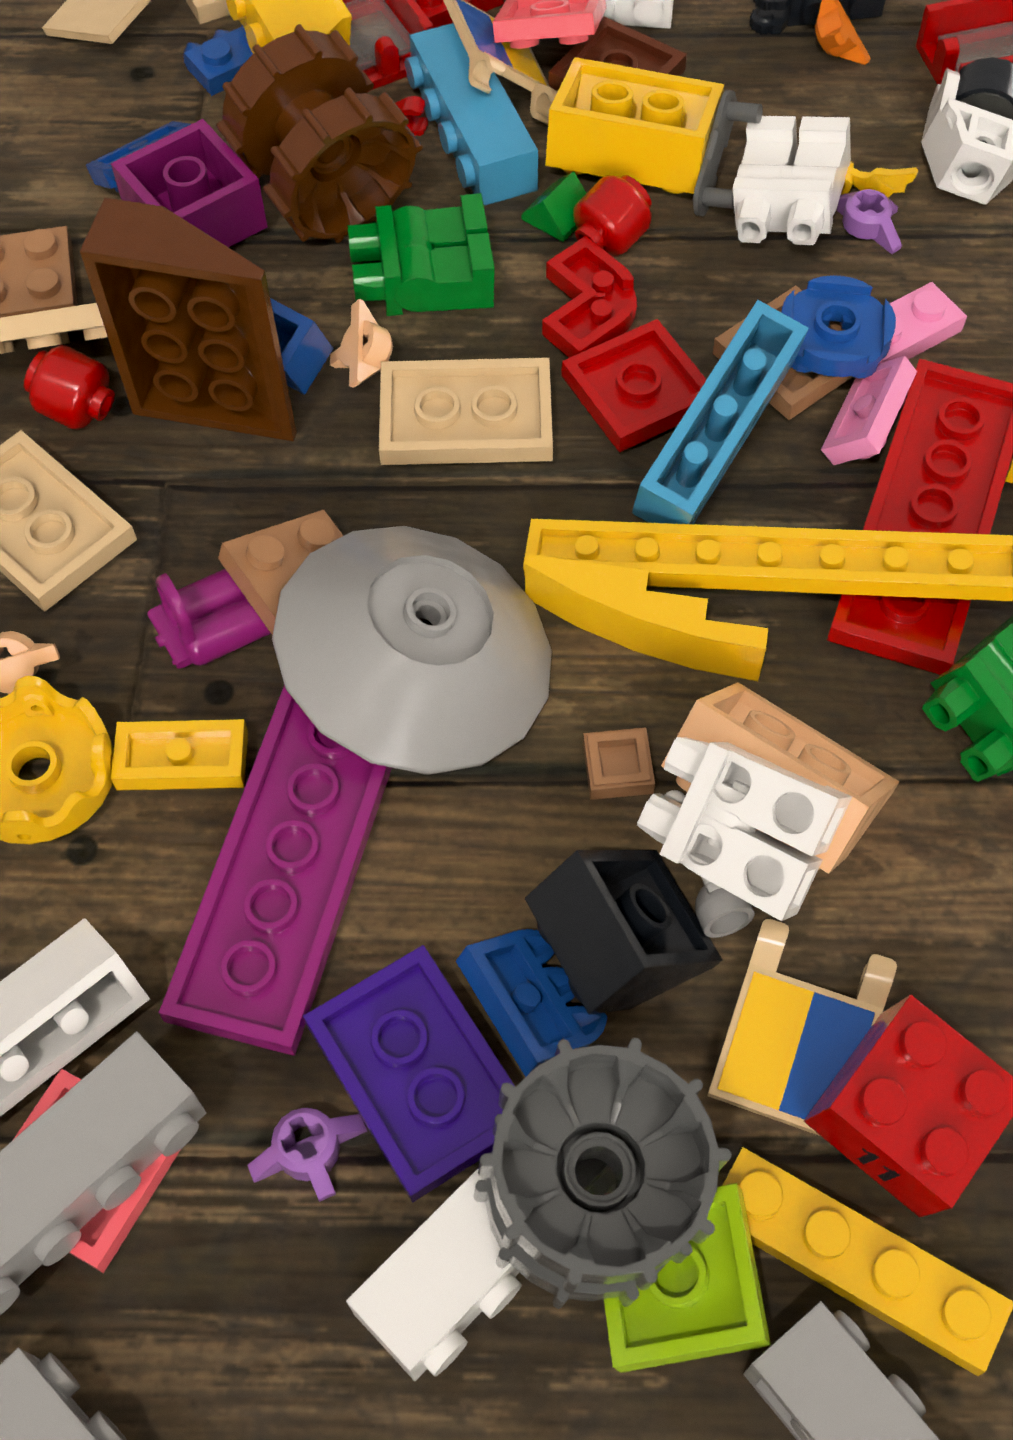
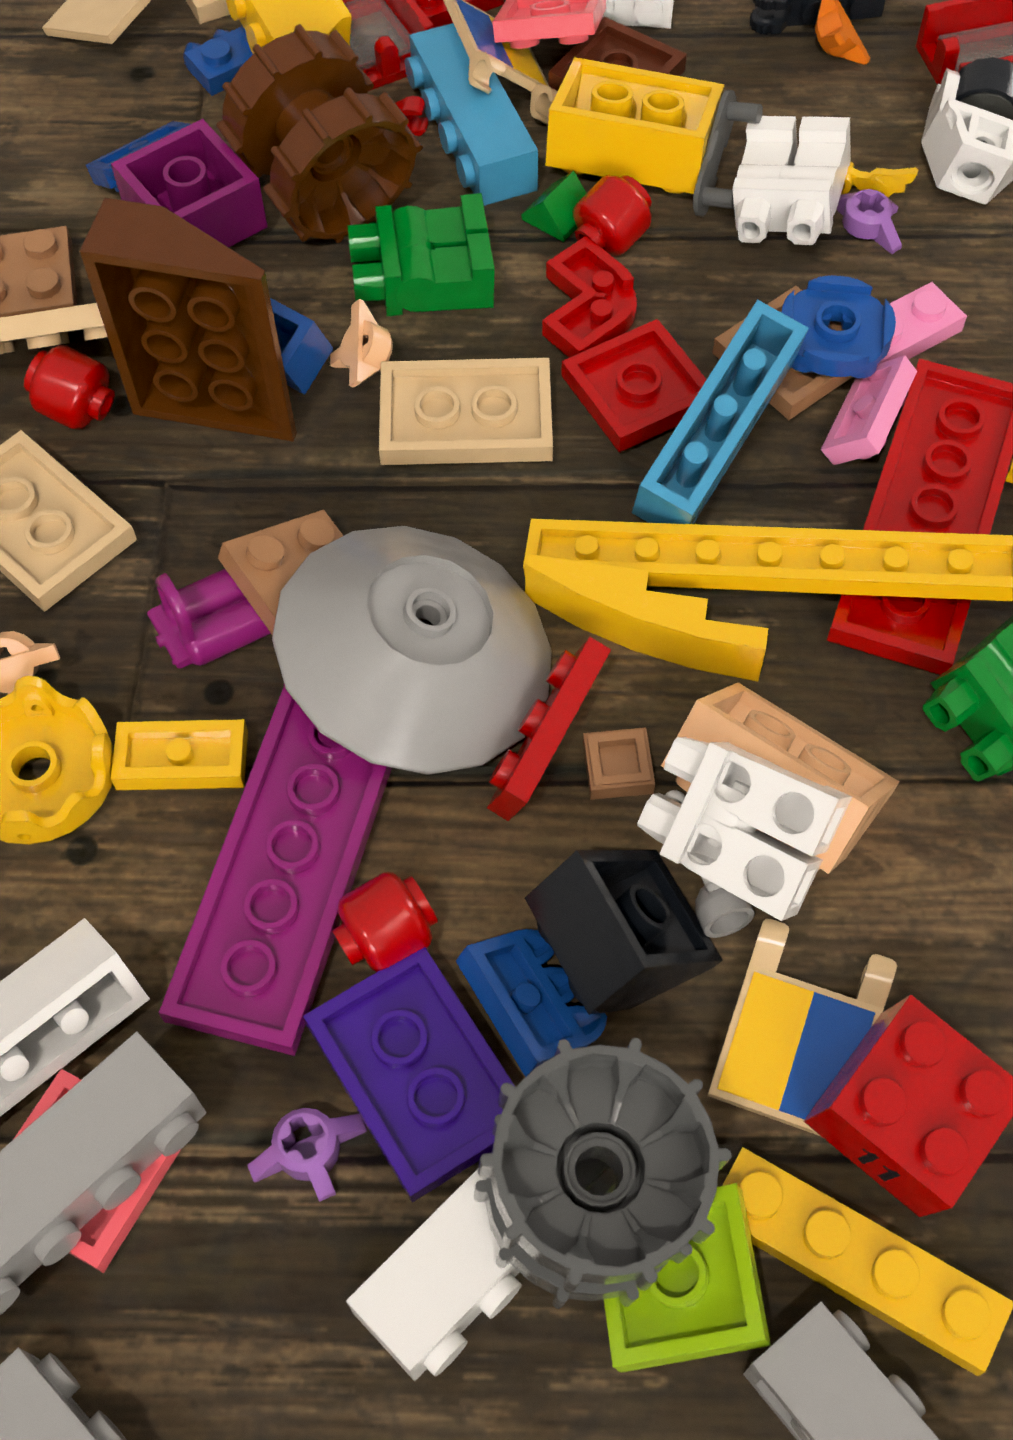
(384, 921): none -> red head
(545, 728): none -> red plate

